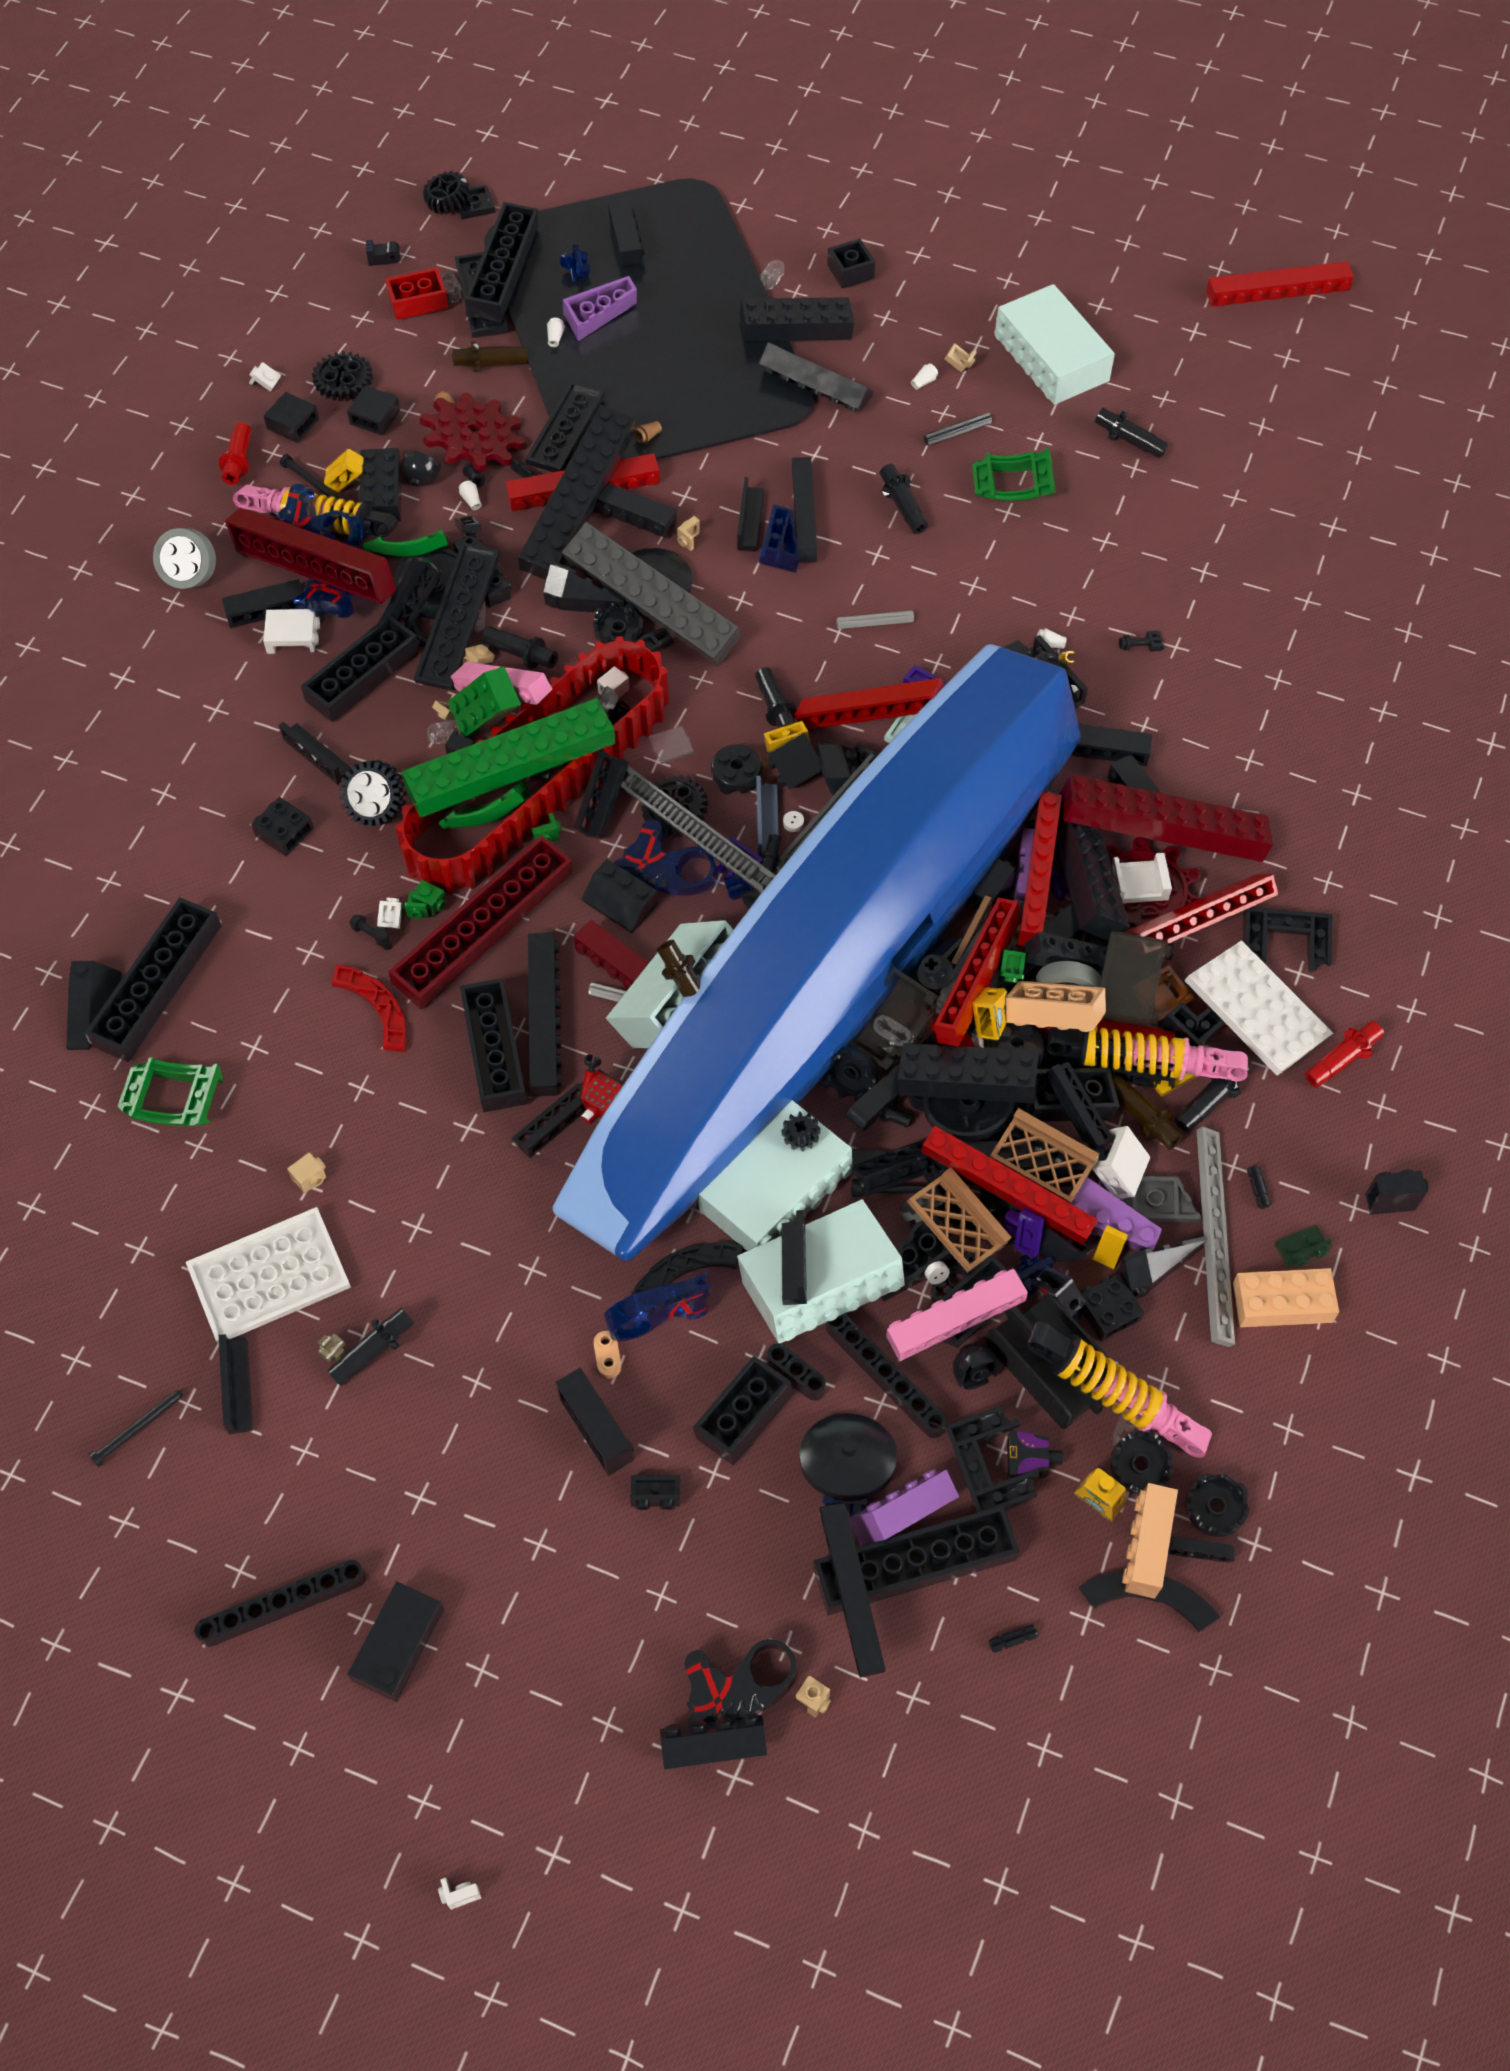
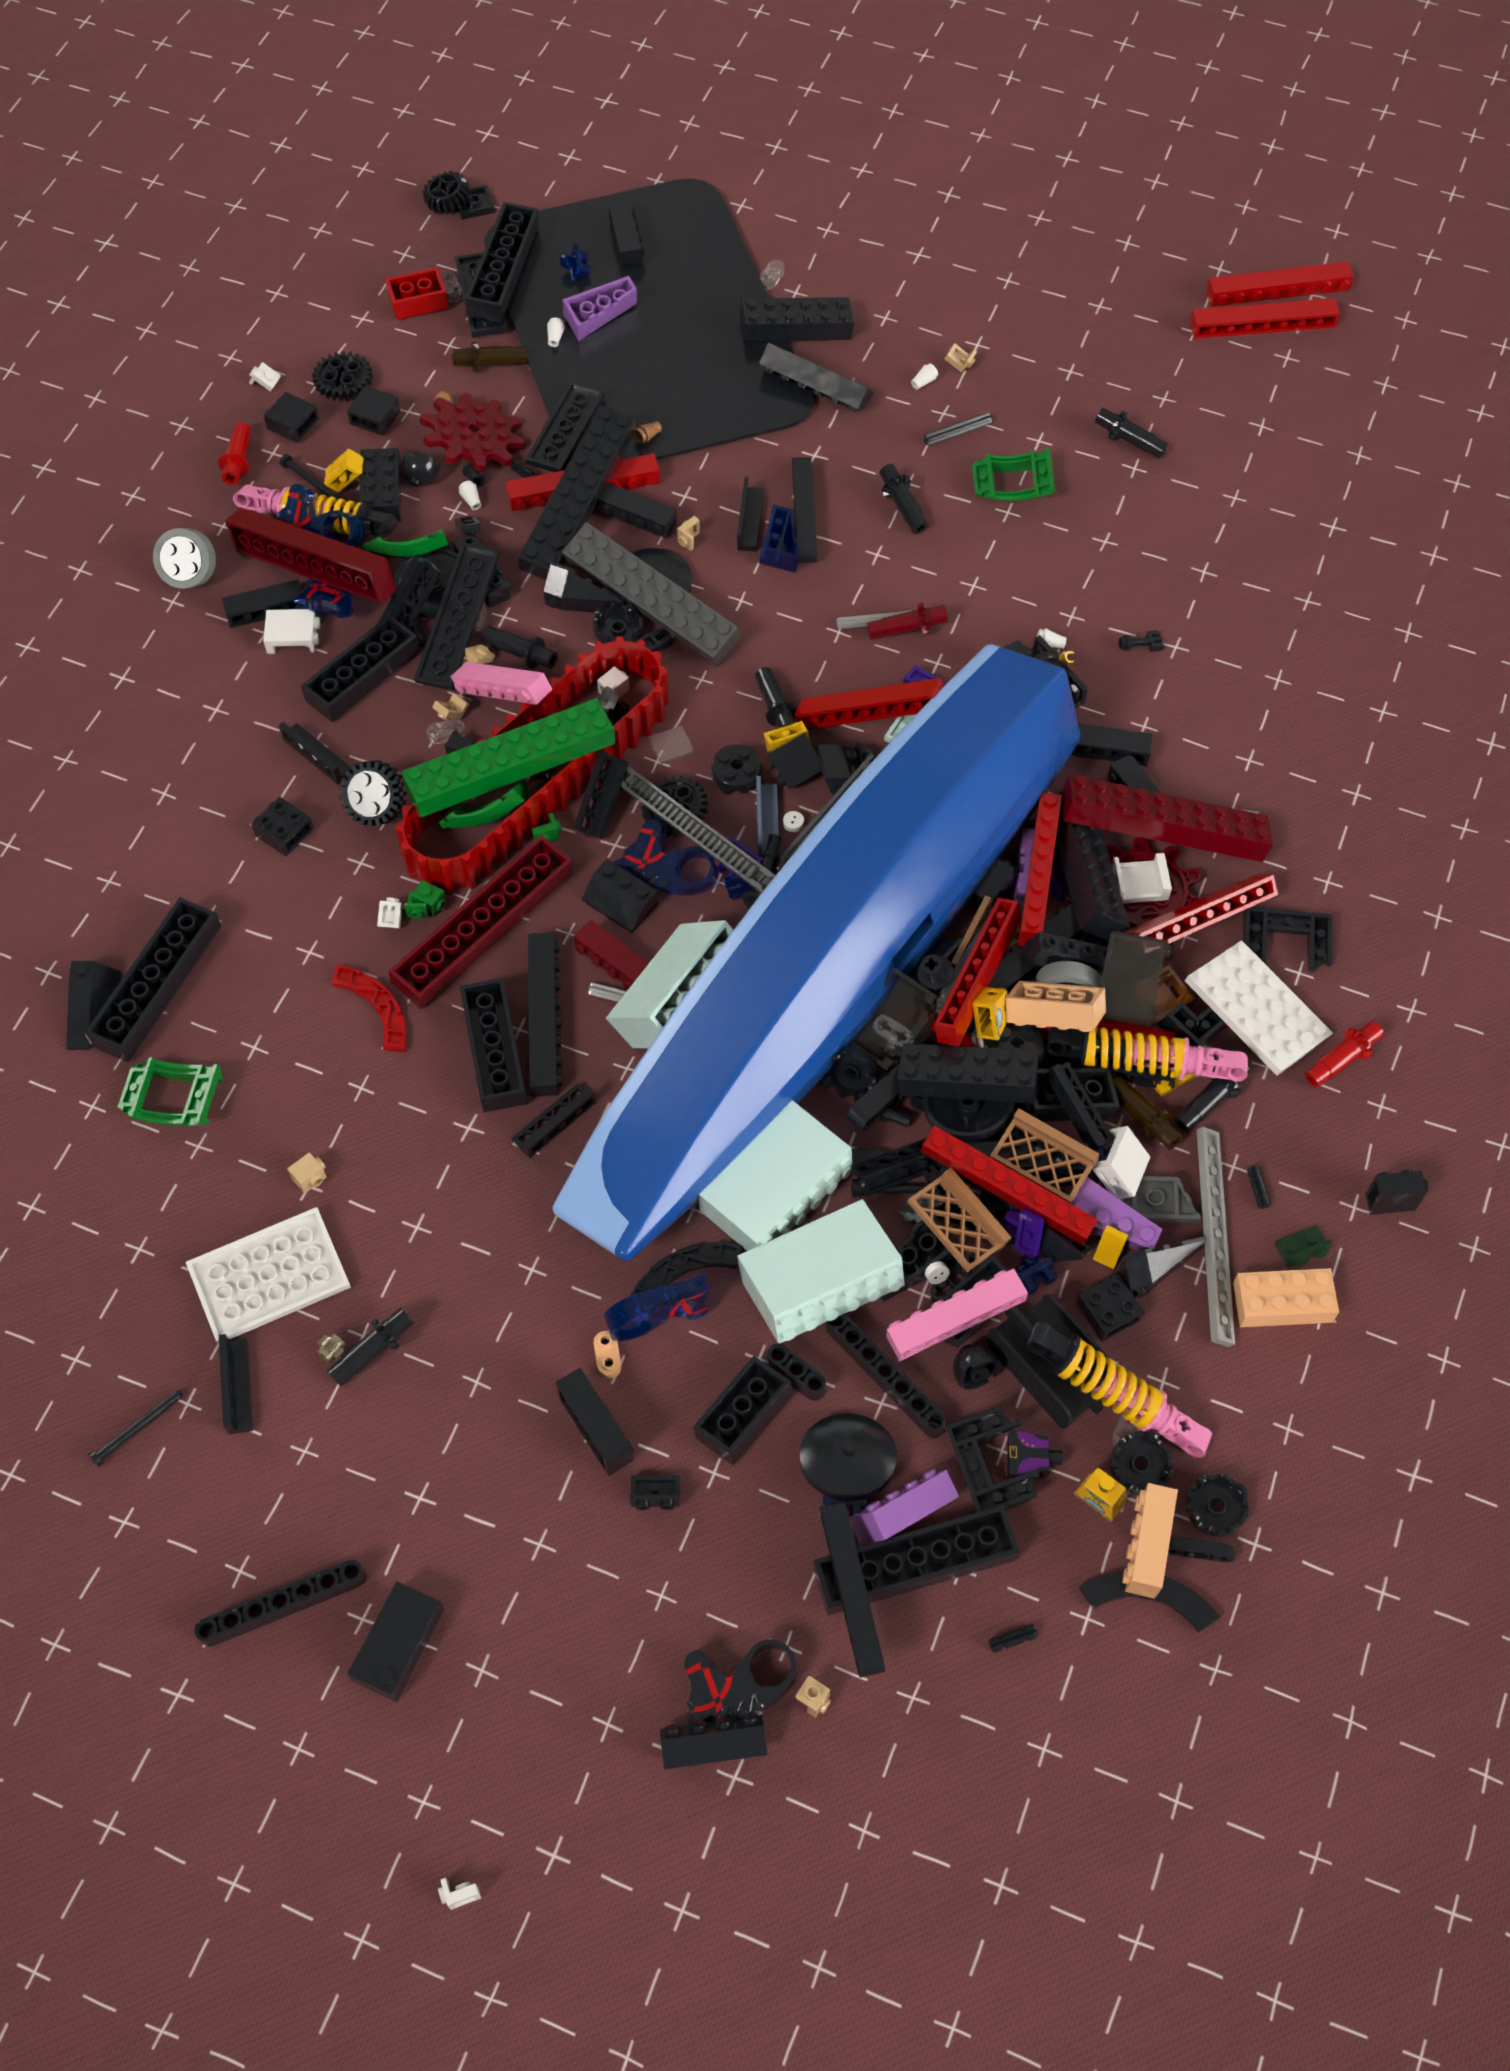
(381, 937): black hinge -> none
(382, 253): black leg -> none
(484, 702): green brick -> none
(597, 1090): red torso -> none
(679, 968): dark brown gear -> none
(794, 1261): black fence -> none
(801, 1139): black gear -> none
(851, 263): black brick -> none
(911, 621): none -> dark red gear
(1012, 965): green bracket -> none
(1054, 344): light aqua brick -> none
(1067, 1291): black torso -> none
(1264, 318): none -> red brick

